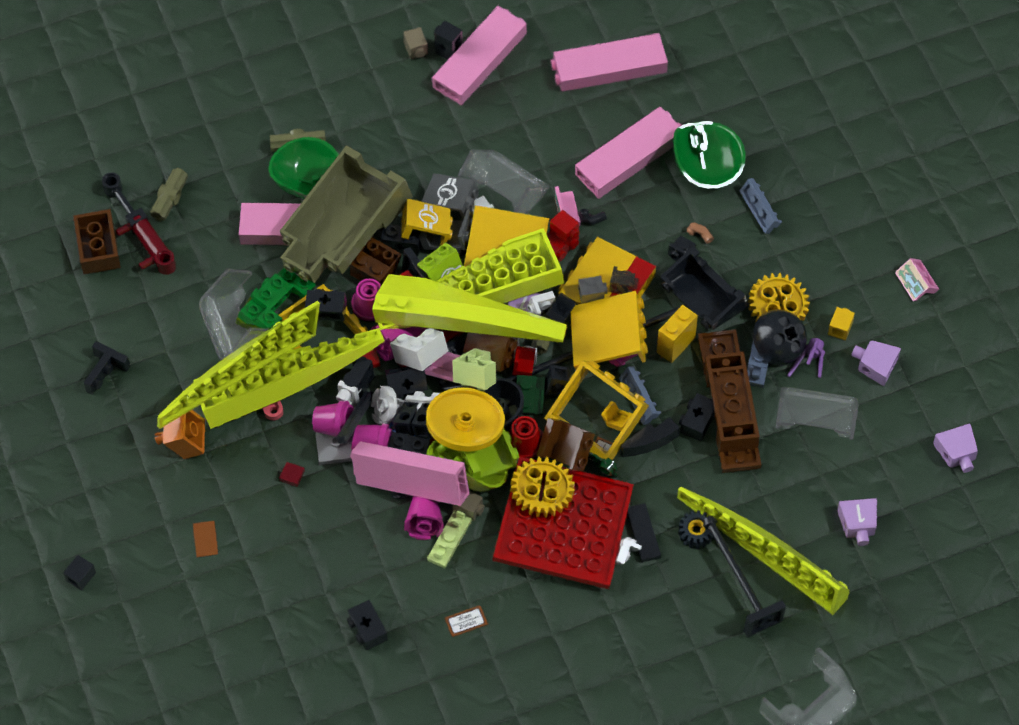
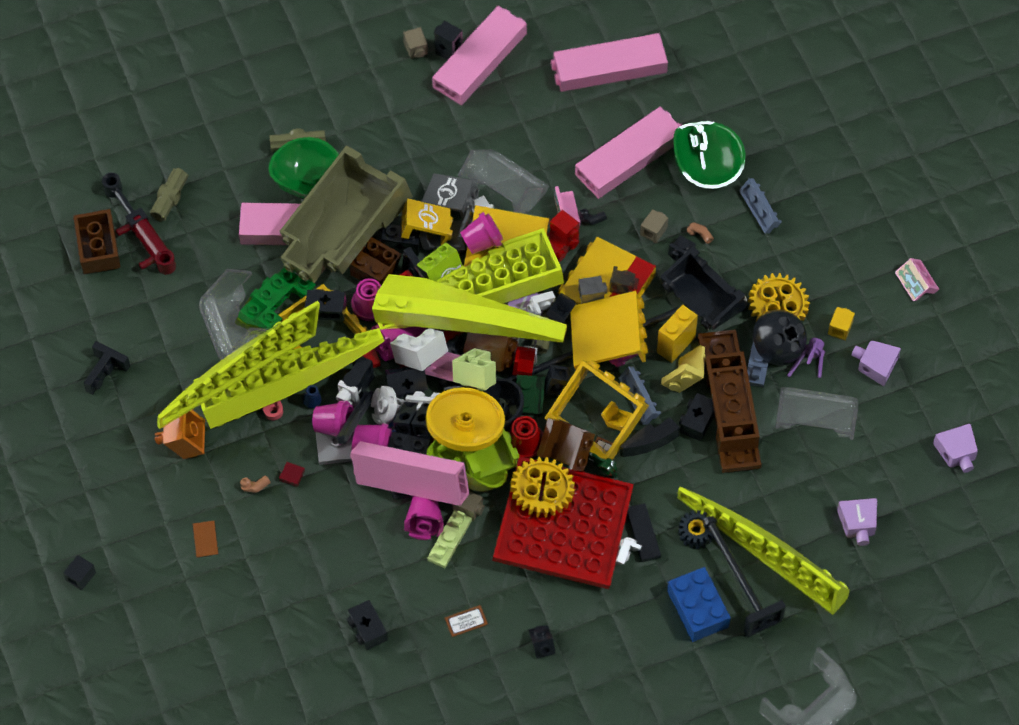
(254, 487): none -> nougat arm
(311, 397): none -> dark blue cone
(482, 234): none -> dark pink piece
(542, 641): none -> black bracket
(654, 226): none -> dark tan brick
(689, 371): none -> light yellow bracket
(698, 604): none -> blue brick

